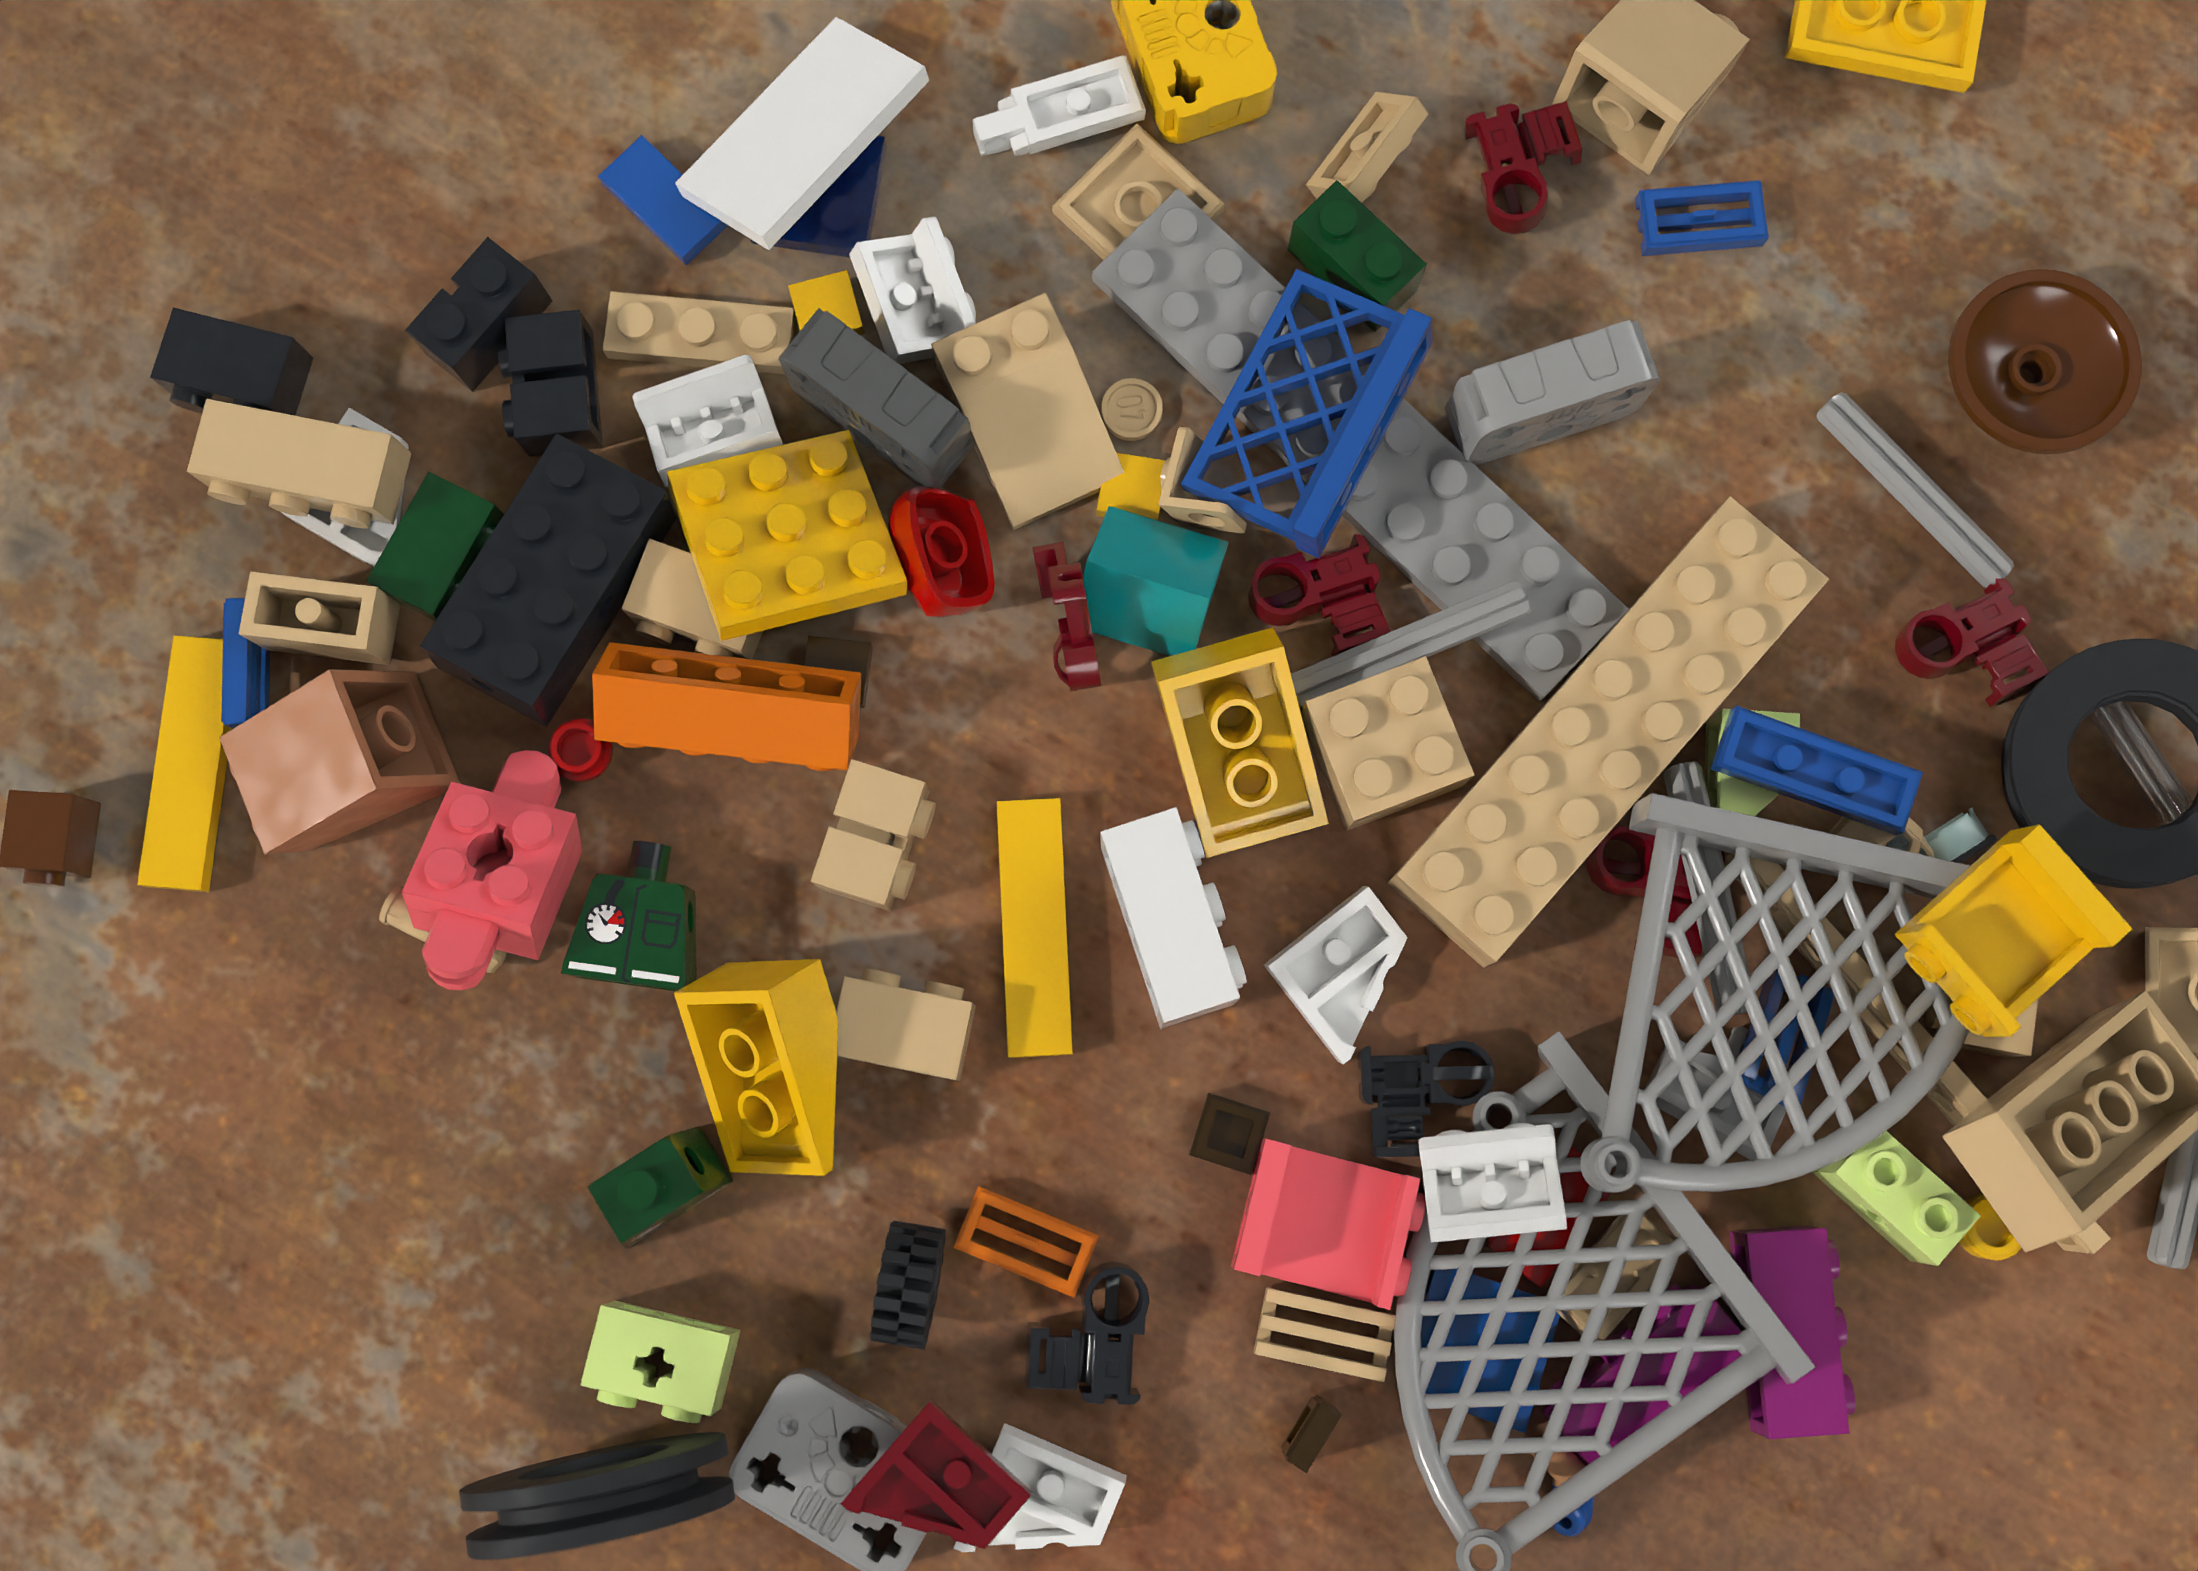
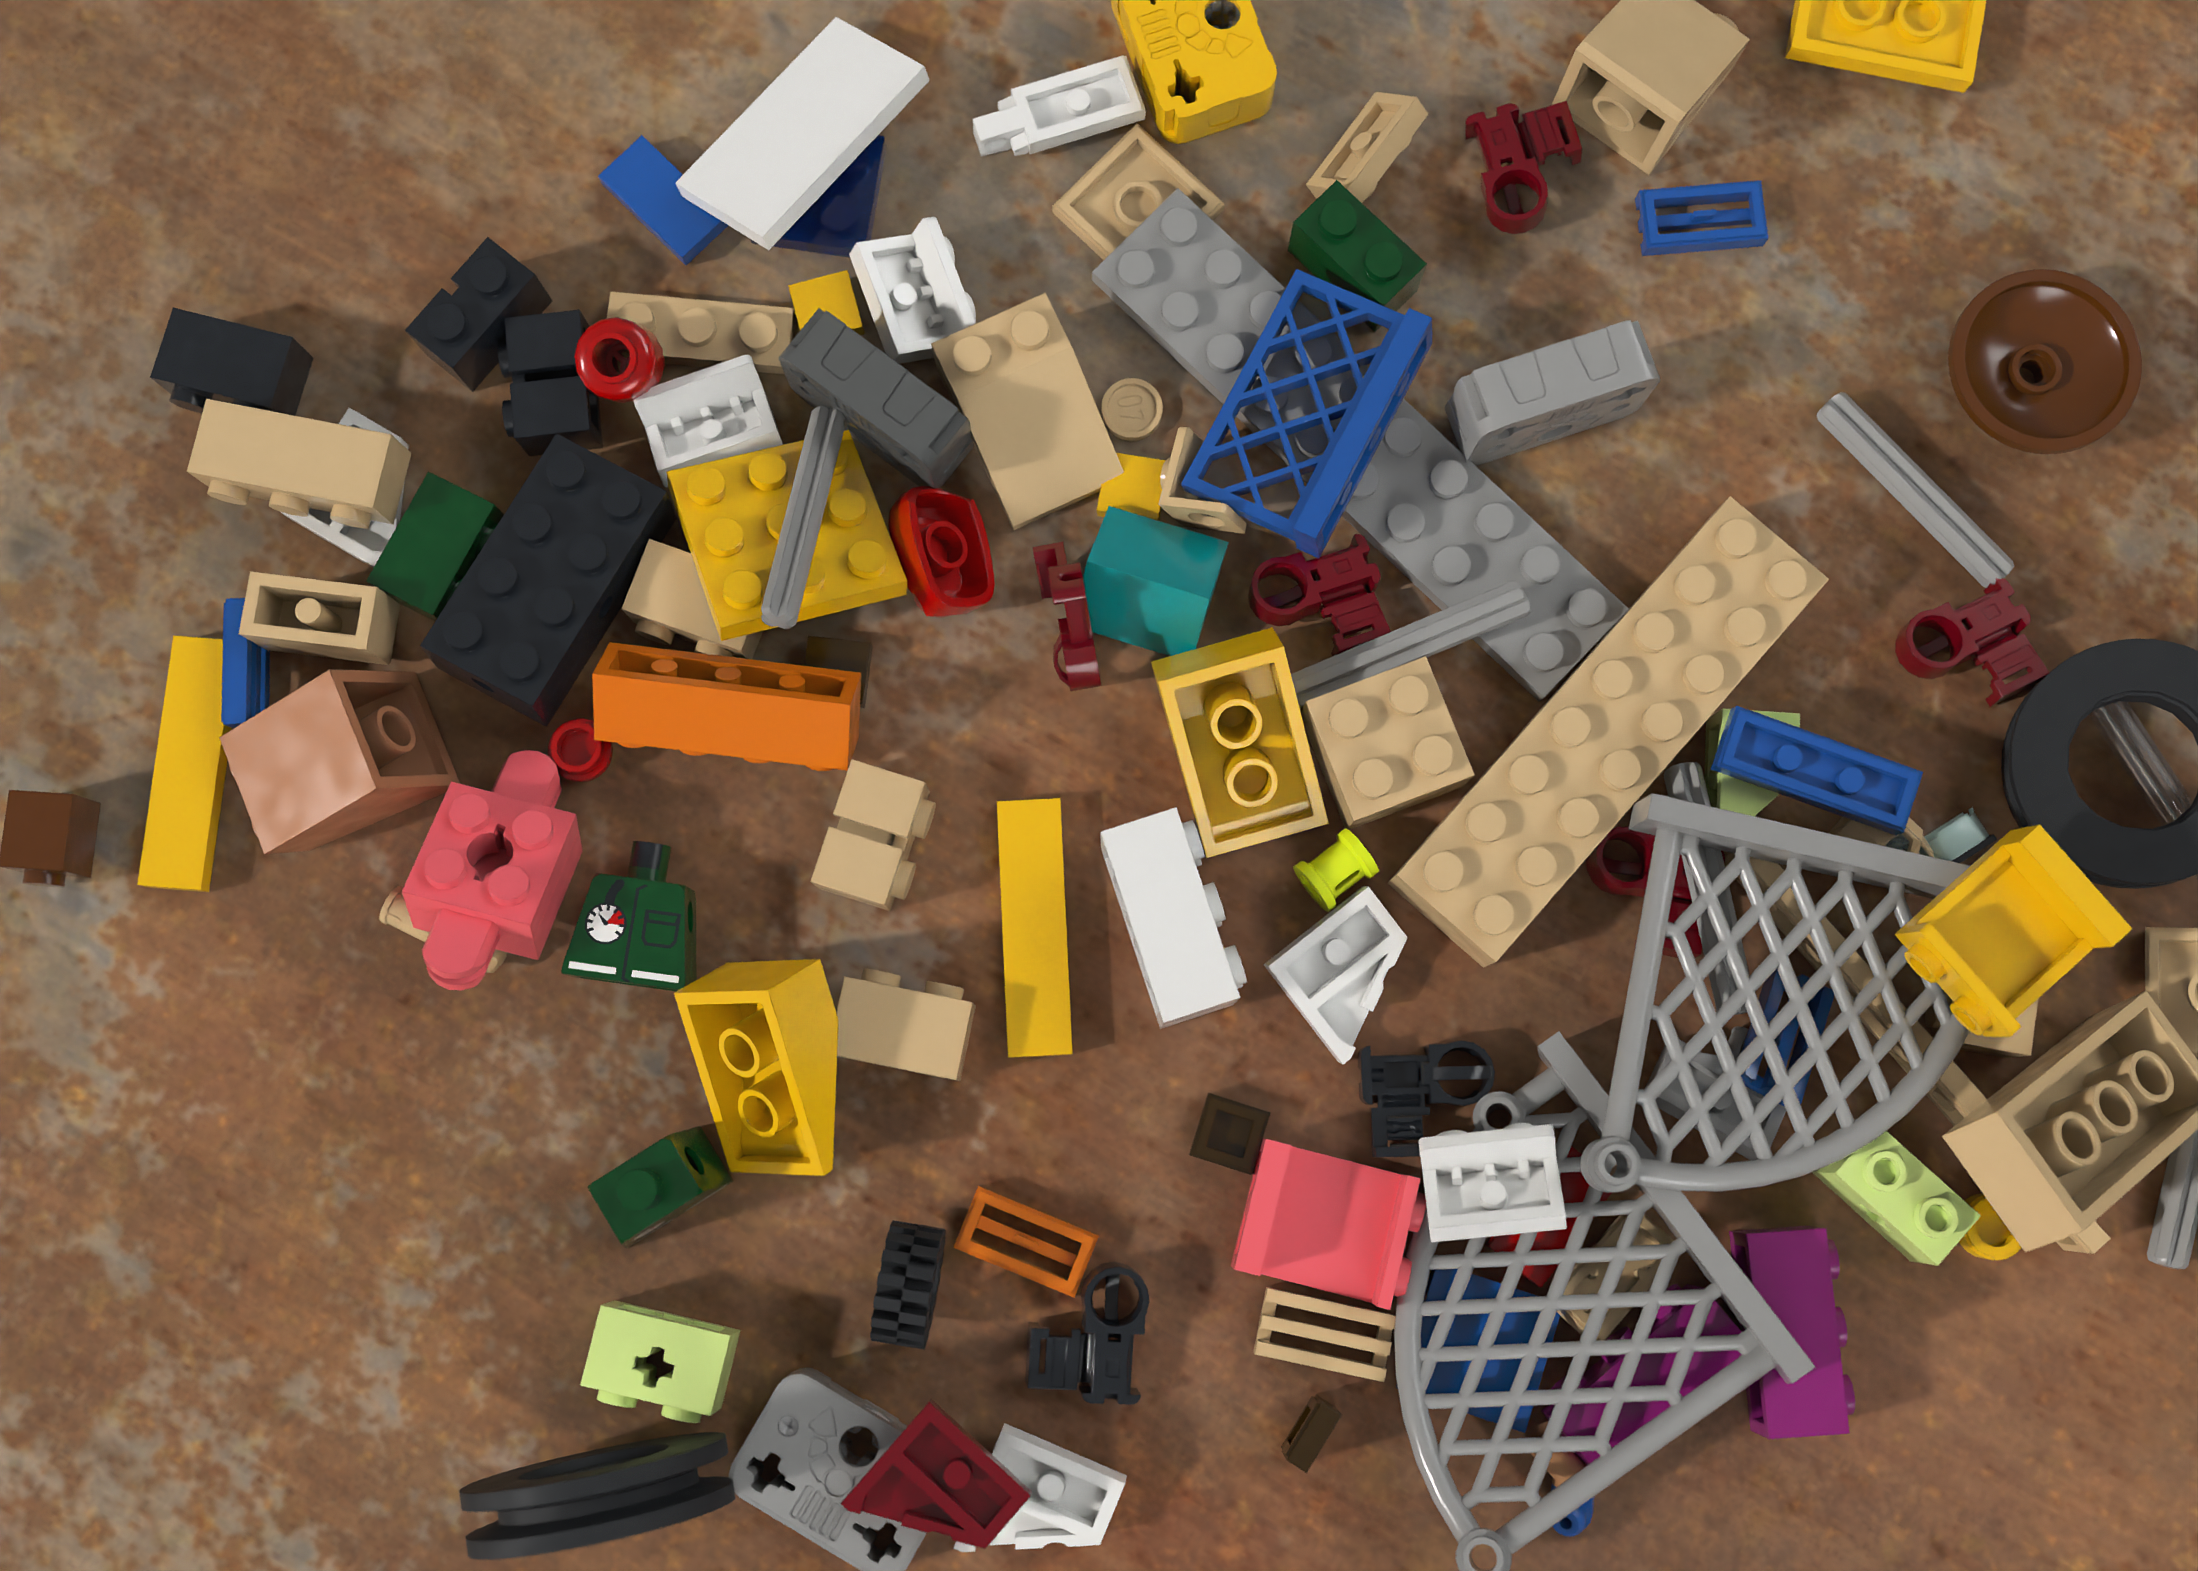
(602, 347): none -> red head
(803, 518): none -> light grey axle
(1336, 869): none -> neon yellow bush

